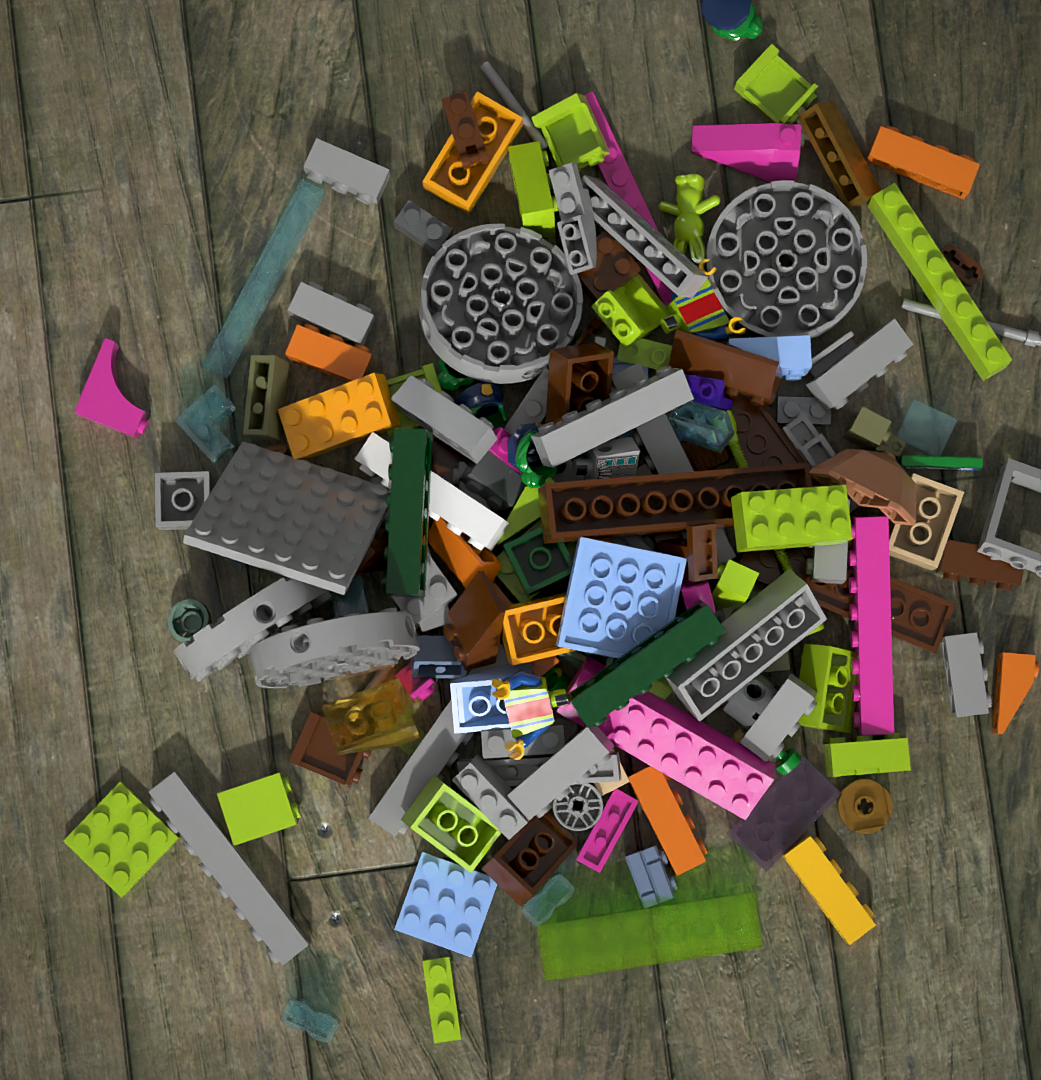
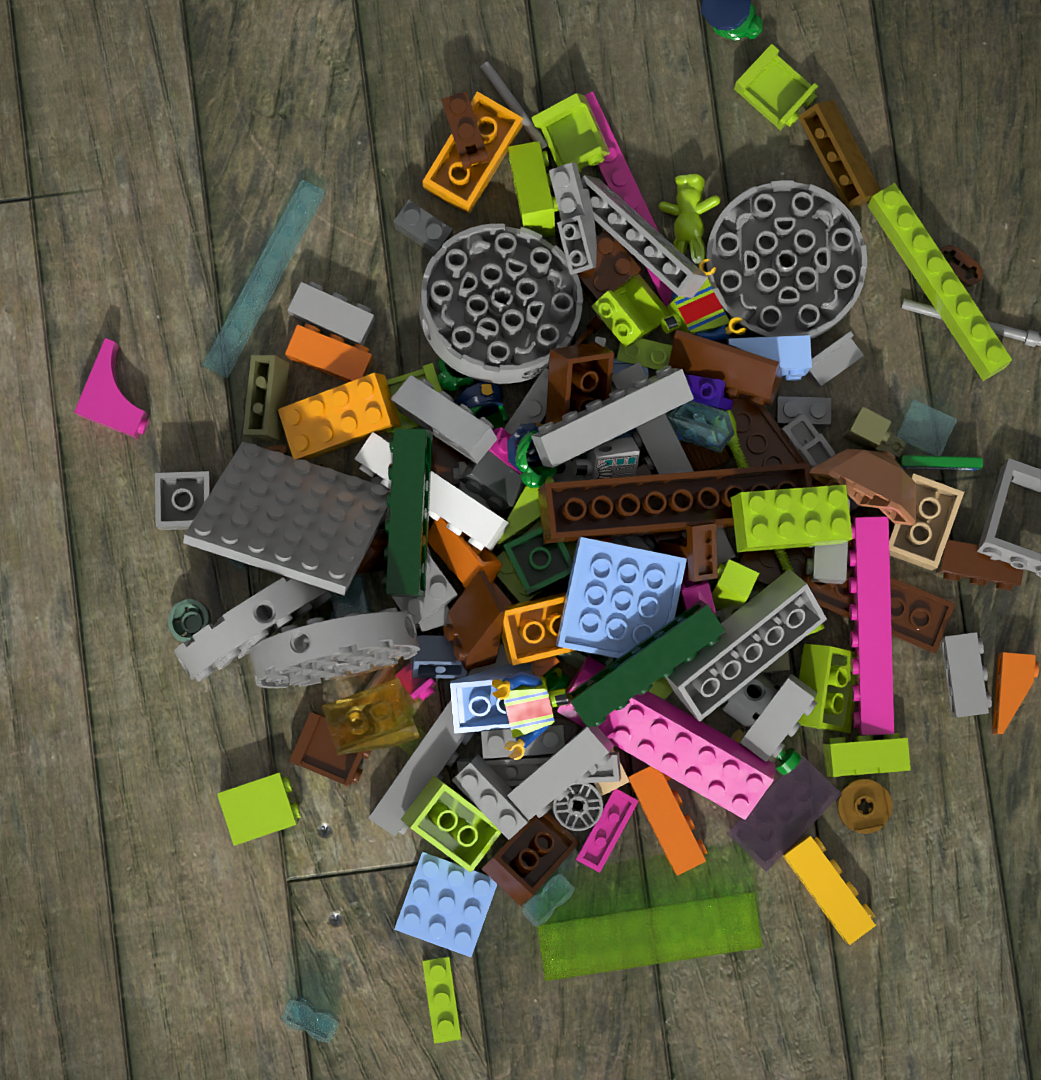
(121, 839): lime plate -> none
(201, 423): clear light blue brick -> none
(229, 867): light grey brick -> none
(346, 172): light grey brick -> none
(650, 875): sand blue brick -> none
(760, 150): dark pink wedge -> none
(859, 365): light grey brick -> none
(923, 162): orange brick -> none

